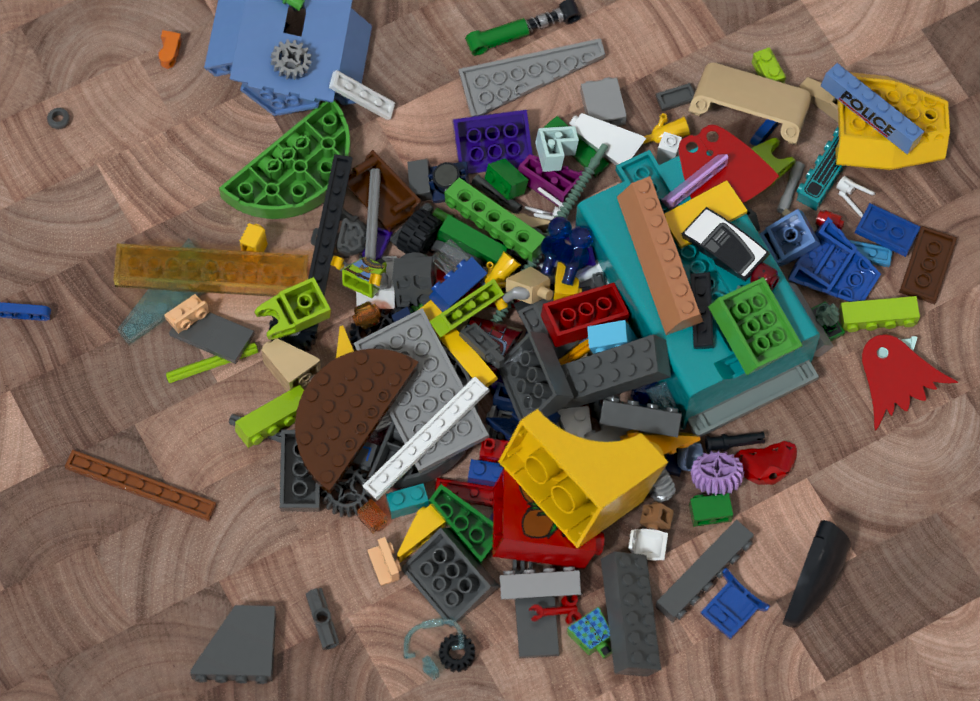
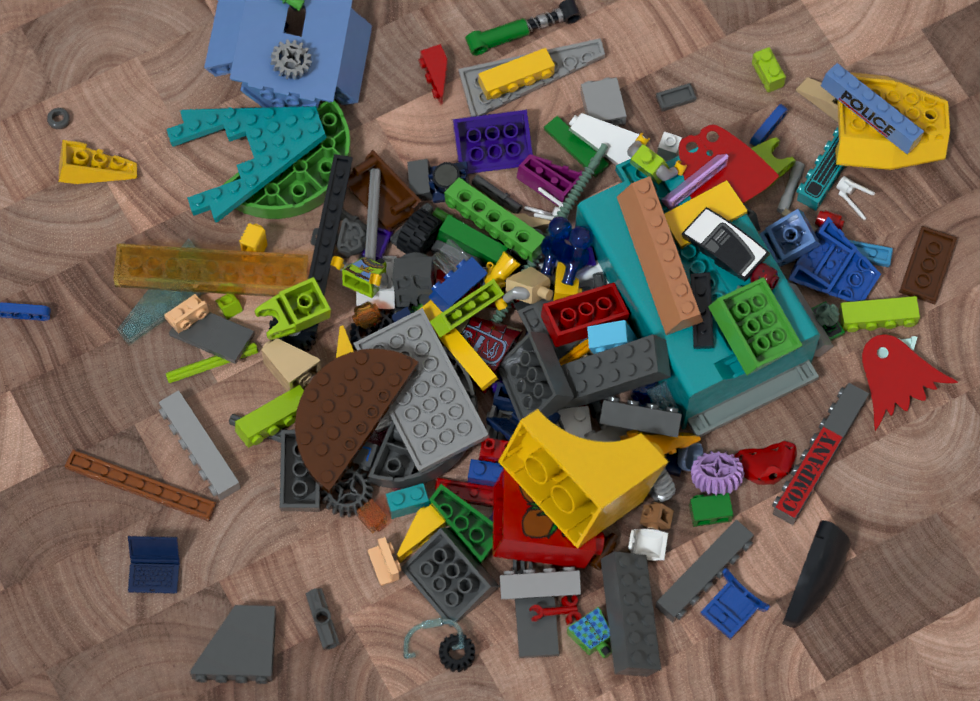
(86, 165): none -> yellow wedge
(153, 564): none -> dark blue piece
(170, 50): orange leg -> none
(199, 445): none -> light grey brick
(229, 305): none -> lime slope
(276, 140): none -> teal wing
(361, 95): white tile -> none
(425, 438): white tile -> none
(430, 668): clear light blue tile -> none
(435, 65): none -> red slope
(483, 345): dark grey hinge -> none
(506, 179): green brick -> none
(516, 74): none -> yellow brick
(554, 145): light aqua brick -> none
(609, 545): none -> reddish brown cylinder
(651, 163): none -> torso
(678, 127): yellow piece -> none
(725, 442): black pin -> none
(754, 96): tan windscreen -> none
(820, 454): none -> brick
(887, 229): blue tile -> none

